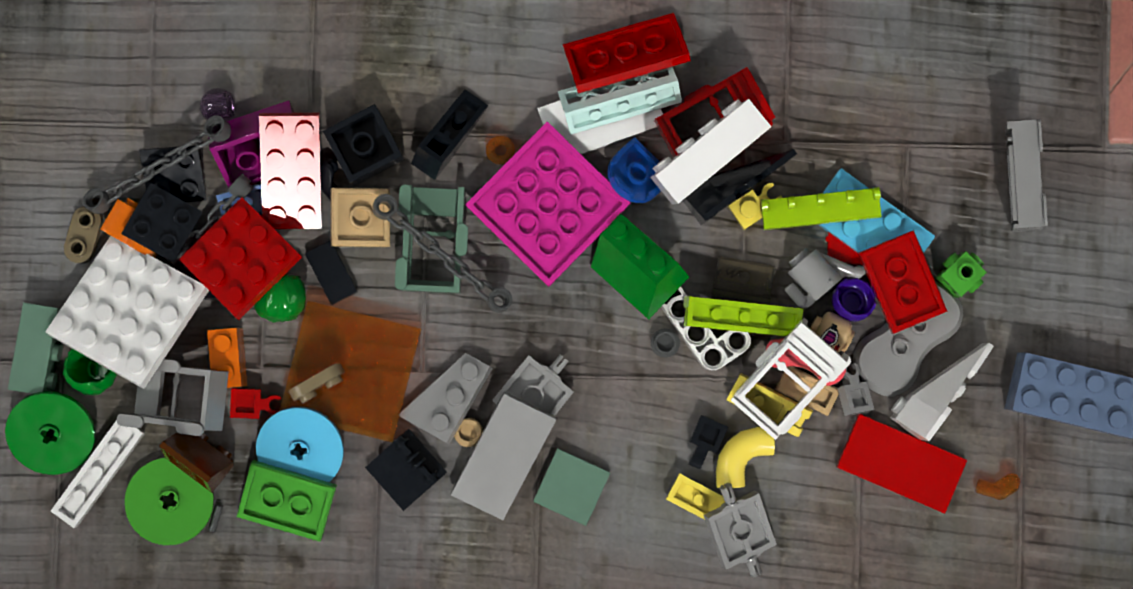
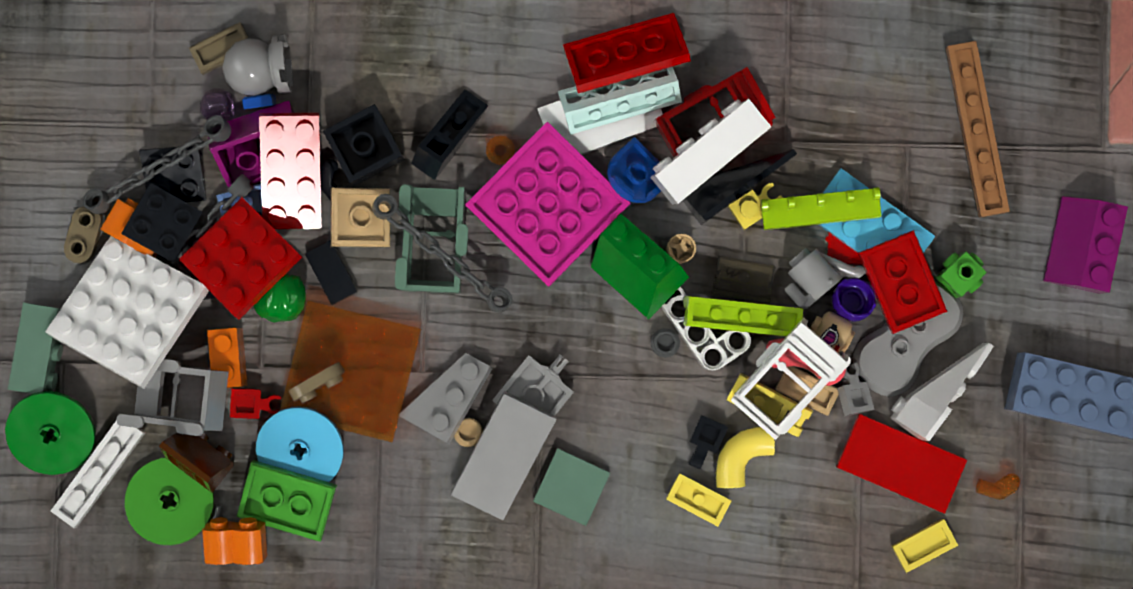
(87, 375): green hair -> none
(211, 52): none -> dark tan tile
(234, 541): none -> orange brick
(257, 67): none -> light grey tile
(259, 101): none -> blue tile
(406, 469): black hinge -> none
(684, 247): none -> tan wheel
(740, 530): light grey plate -> none
(924, 545): none -> light yellow tile
(977, 129): none -> medium nougat plate
(1027, 201): light grey piece -> none
(1085, 244): none -> magenta slope

